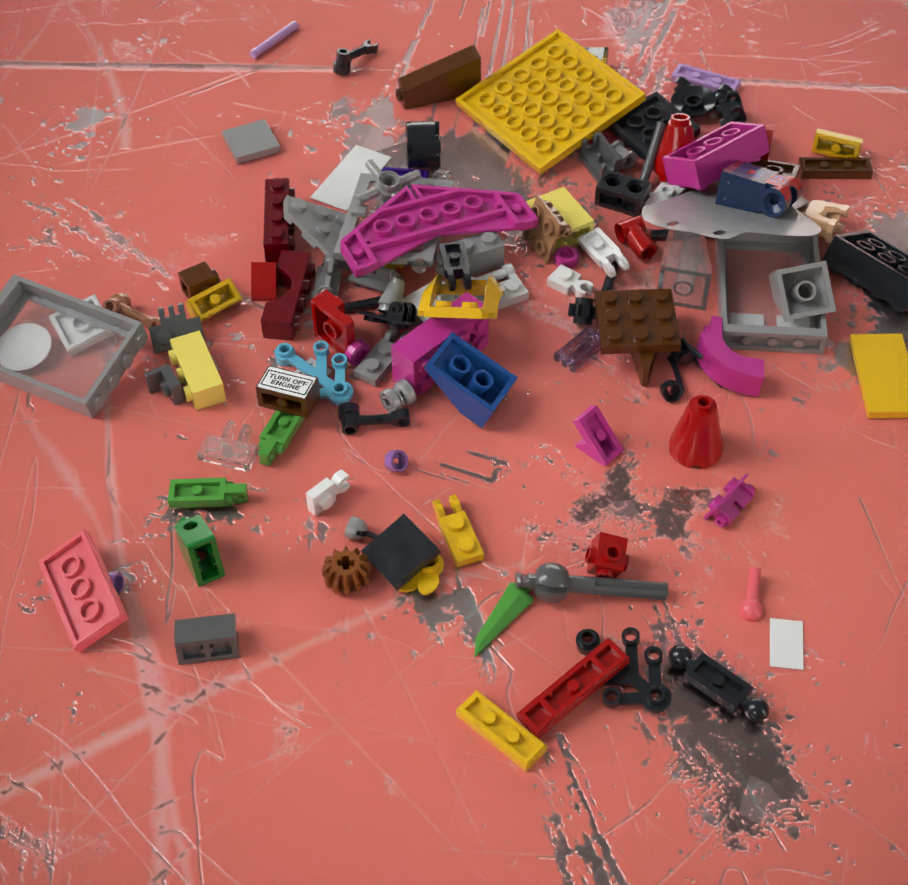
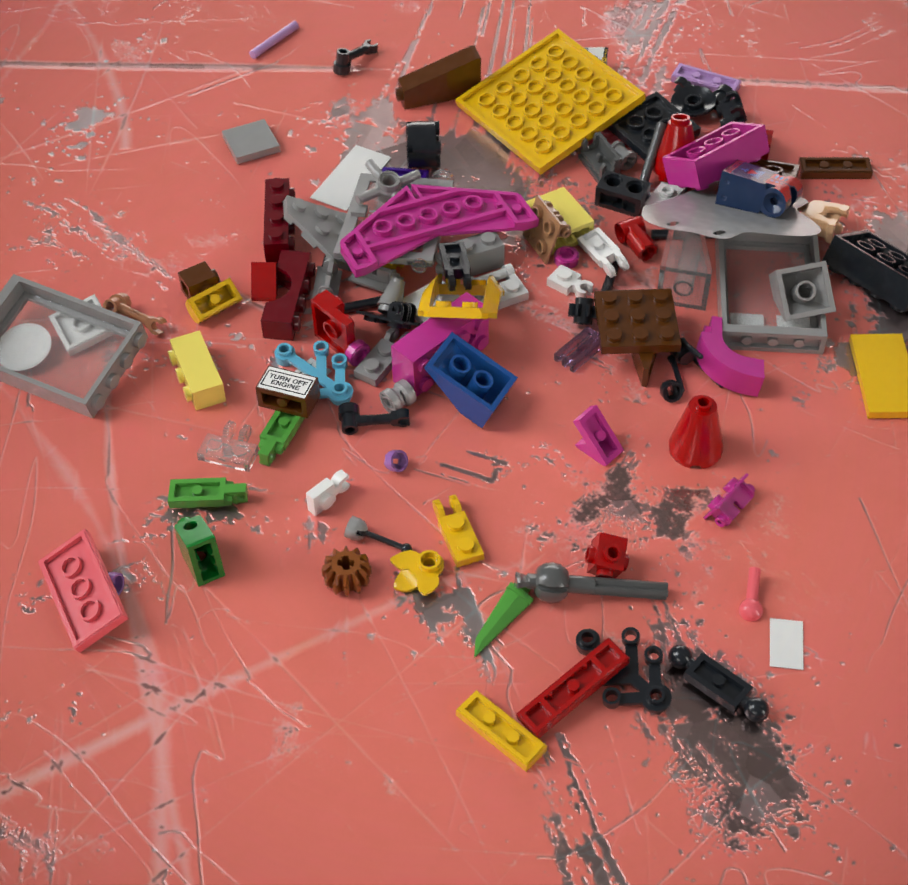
(165, 380): dark grey bracket -> none
(172, 327): dark grey hinge -> none
(206, 639): dark grey hinge -> none
(401, 552): black tile -> none
(836, 144): yellow brick -> none

